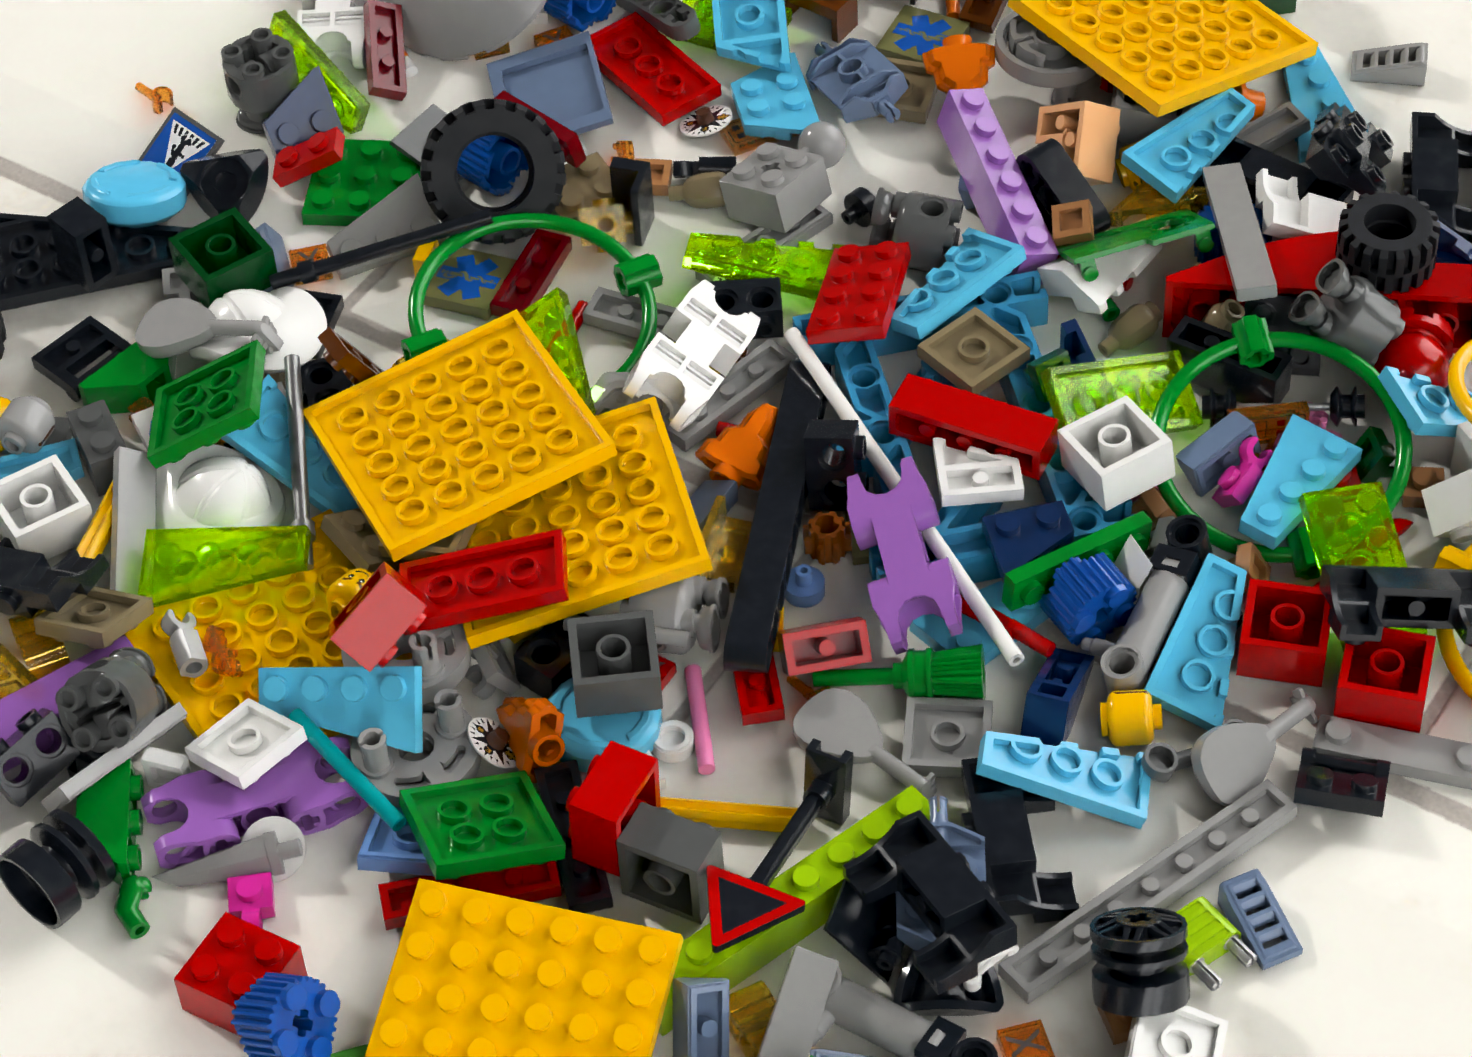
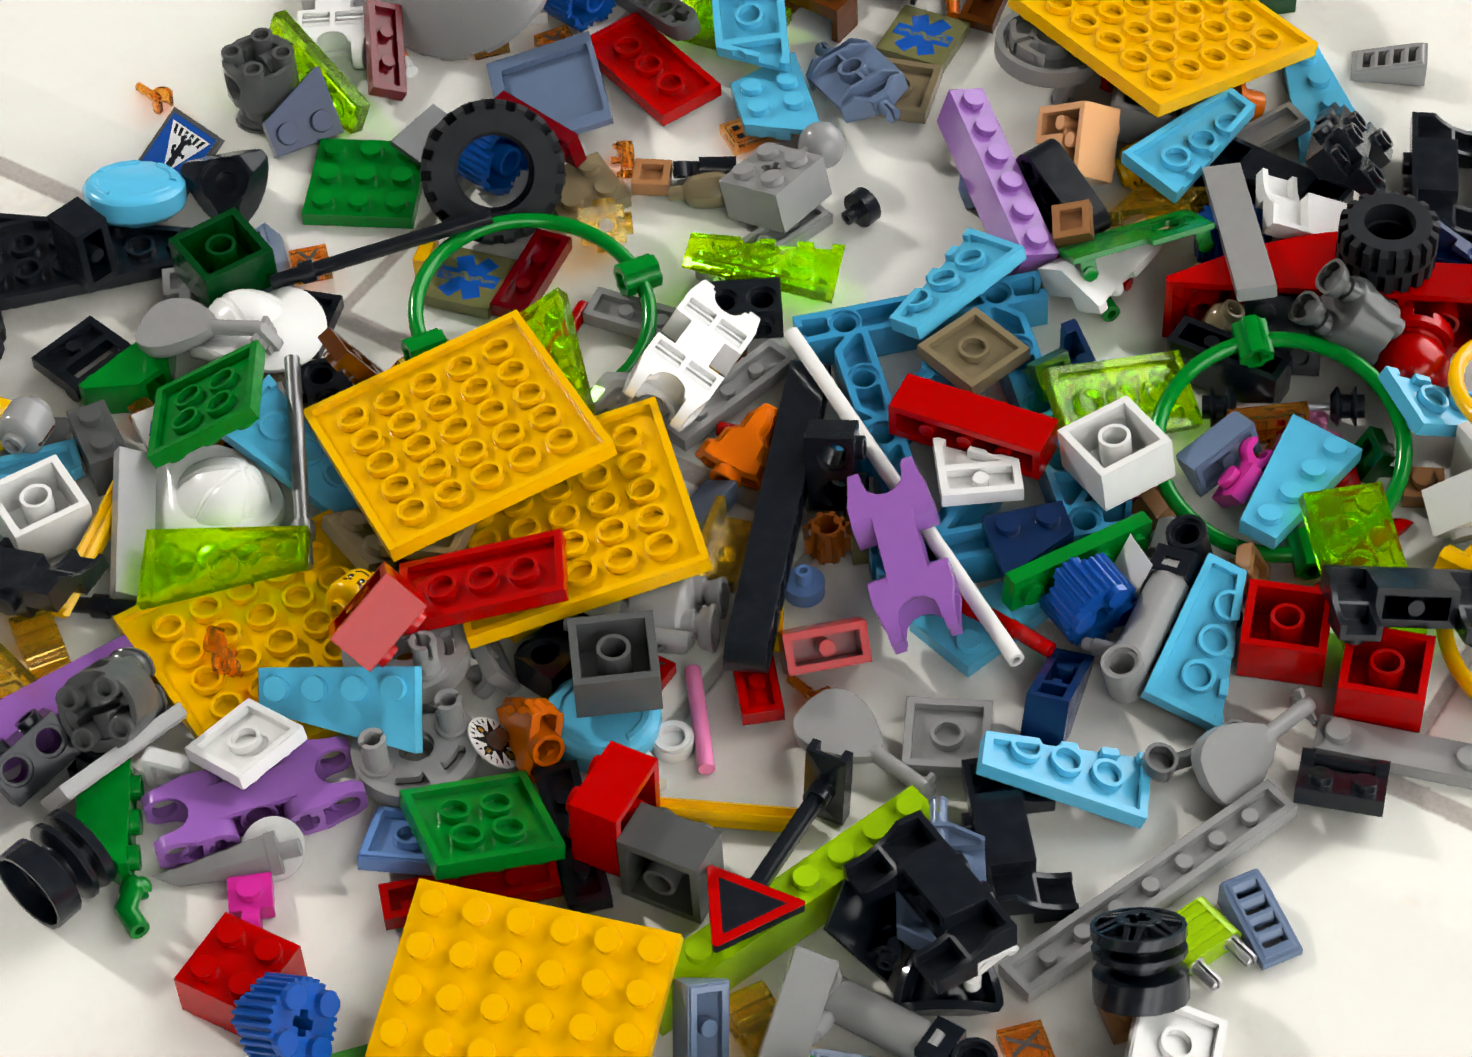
(95, 617): dark tan plate -> none
(185, 644): light grey bar -> none
(309, 156): red plate -> none
(349, 771): teal piece -> none
(393, 216): light grey wing -> none
(633, 188): black panel -> none
(706, 121): piece -> none
(859, 293): red plate -> none
(921, 220): dark grey piece -> none
(921, 674): green piece -> none
(959, 63): orange rock -> none
(1130, 718): yellow head -> none
(1131, 328): dark tan plant -> none

